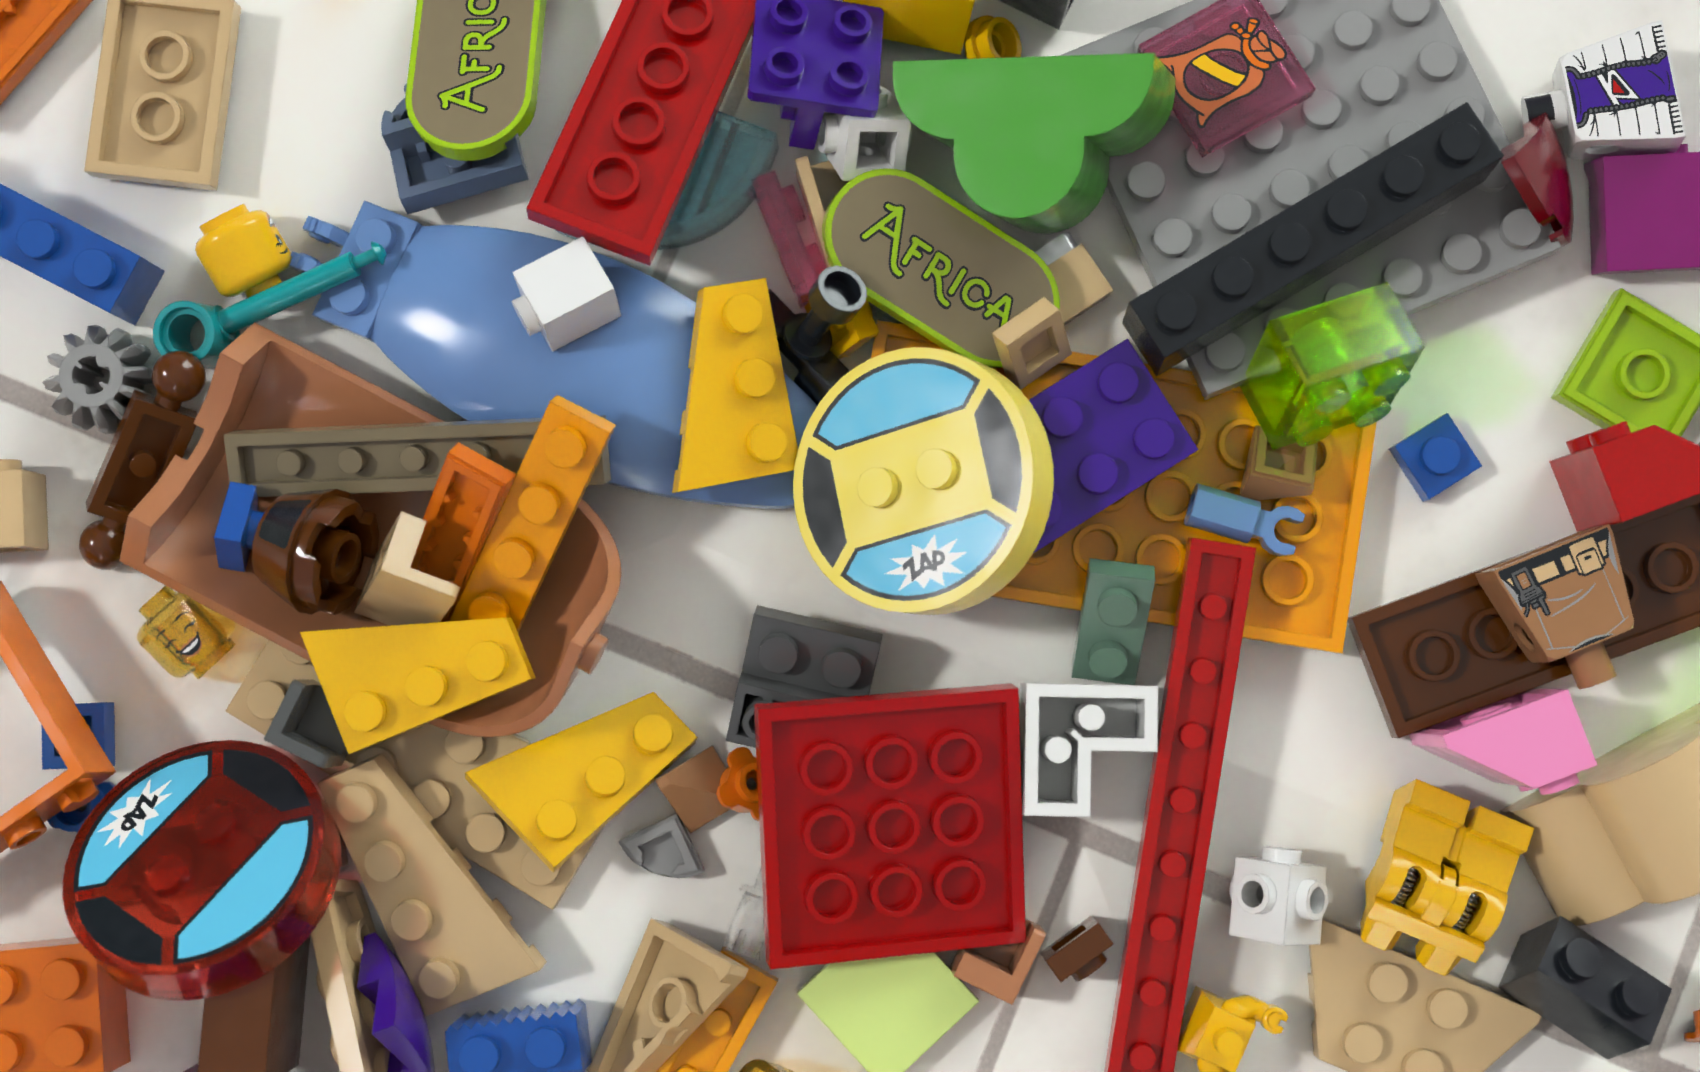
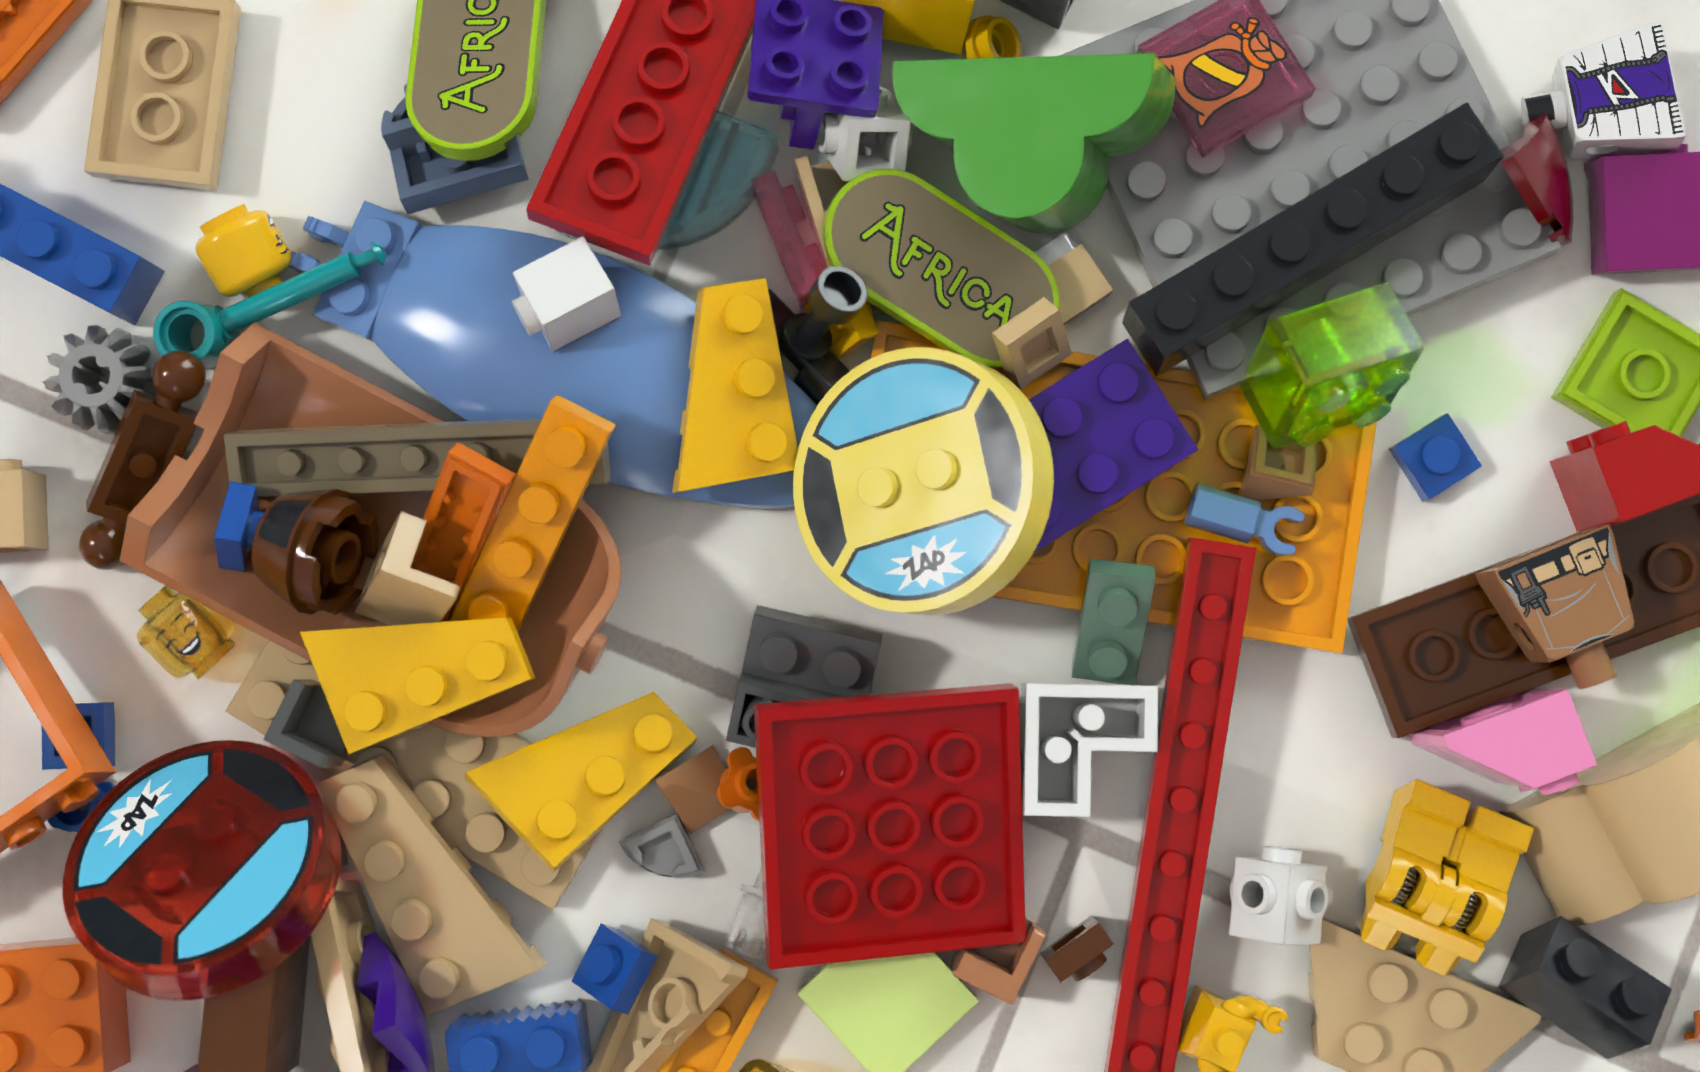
(614, 968): none -> blue plate

